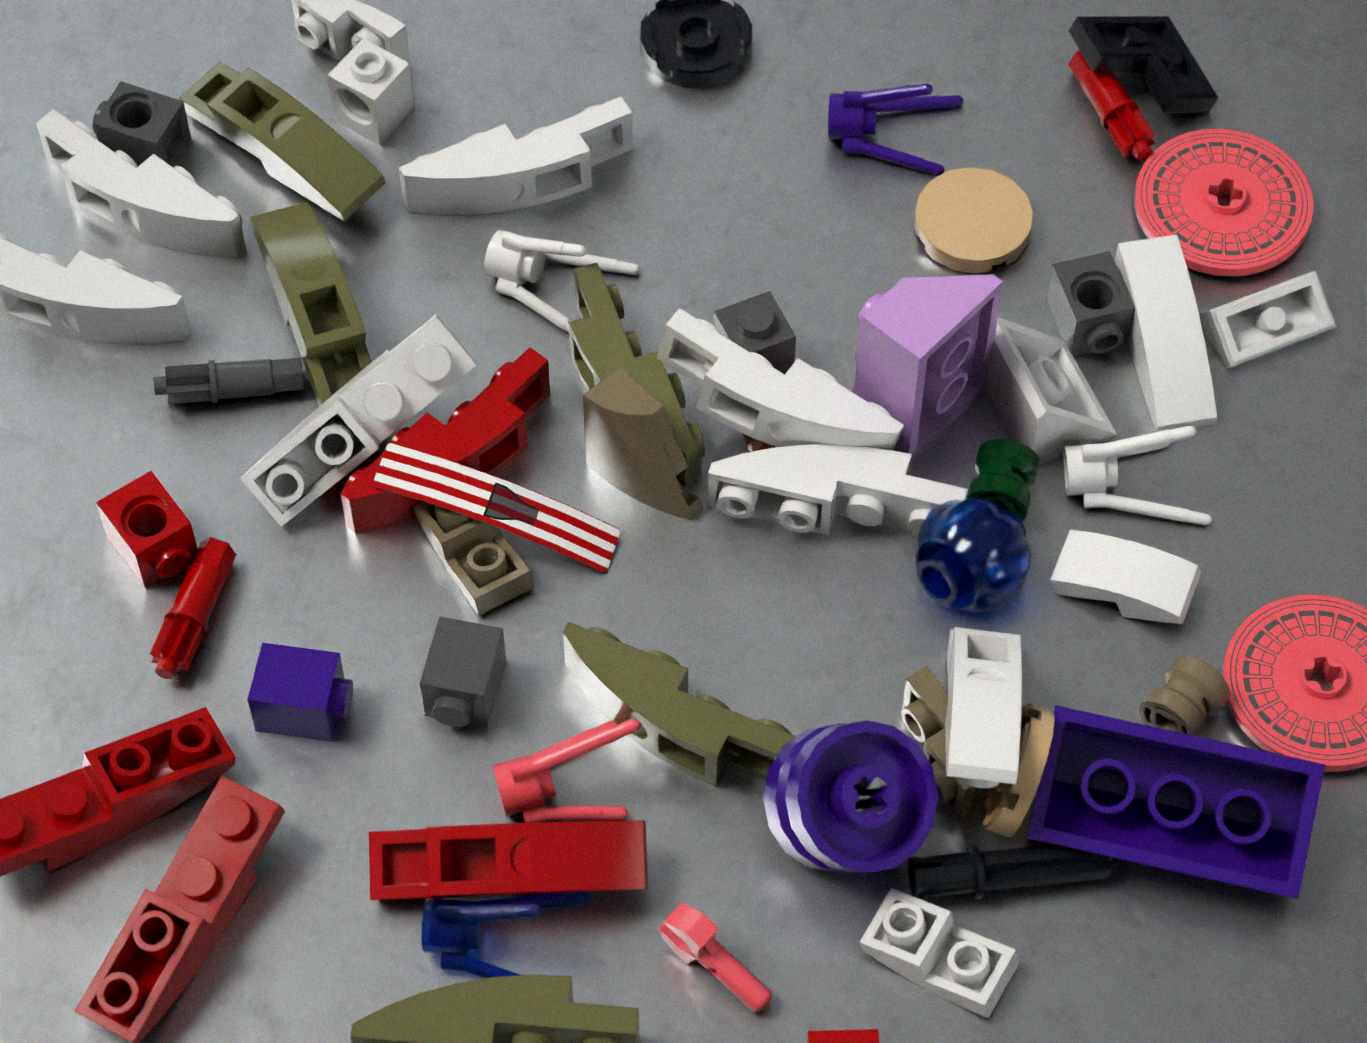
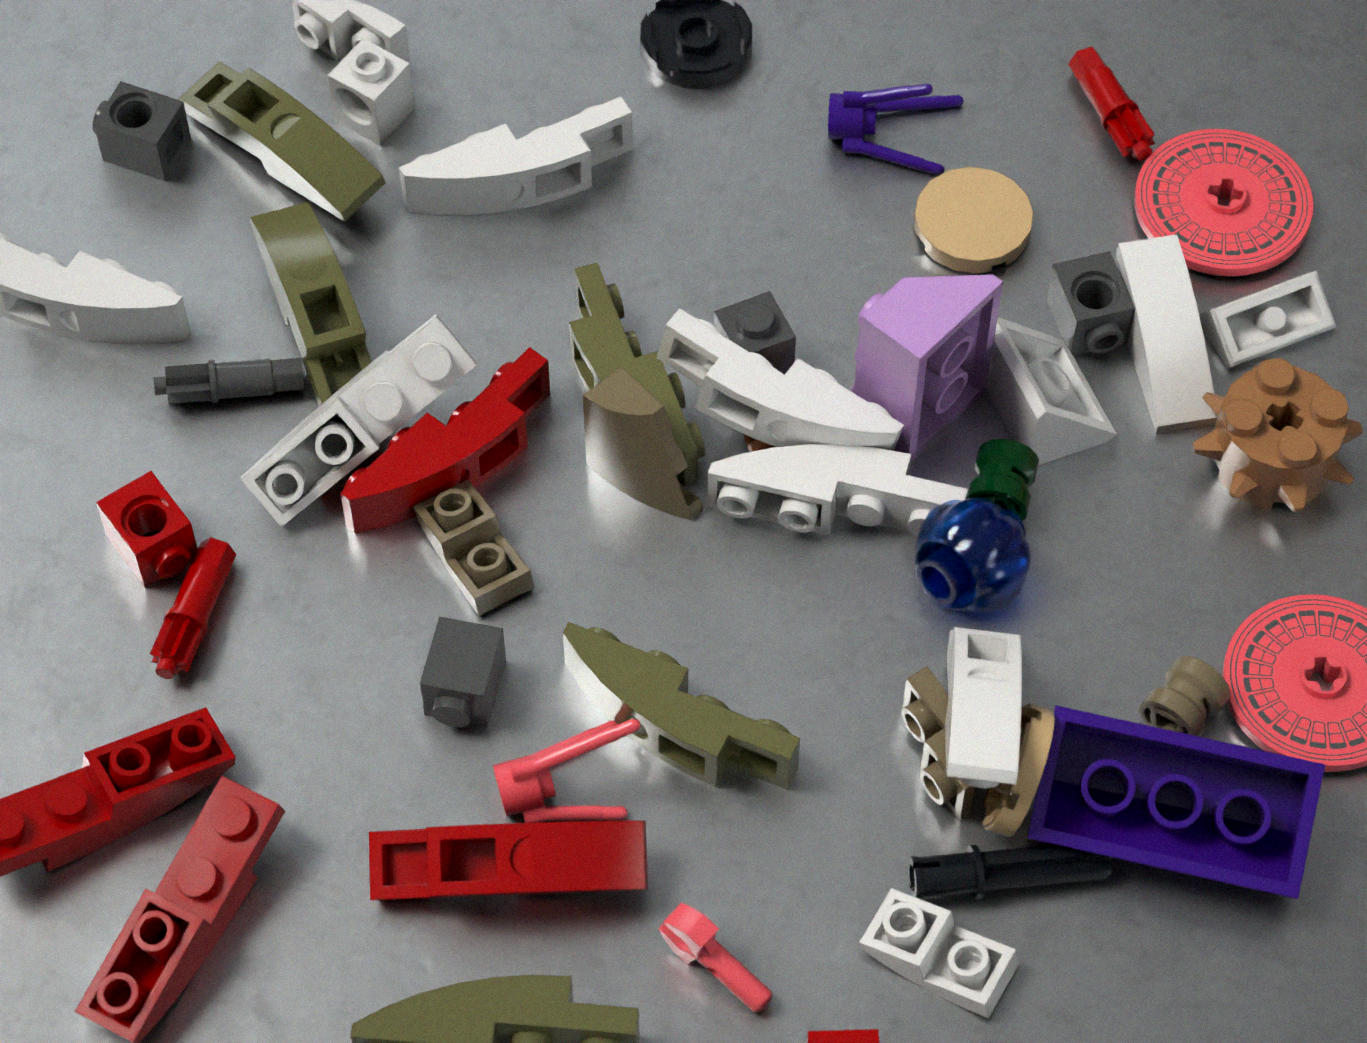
(143, 200): white slope -> none
(299, 692): dark purple brick -> none
(459, 925): clear blue plant -> none
(497, 504): sticker -> none
(522, 259): white plant -> none
(851, 797): dark purple wheel -> none
(1095, 467): white plant -> none
(1134, 575): white slope -> none
(1152, 49): black tile -> none
(1278, 435): none -> medium nougat brick

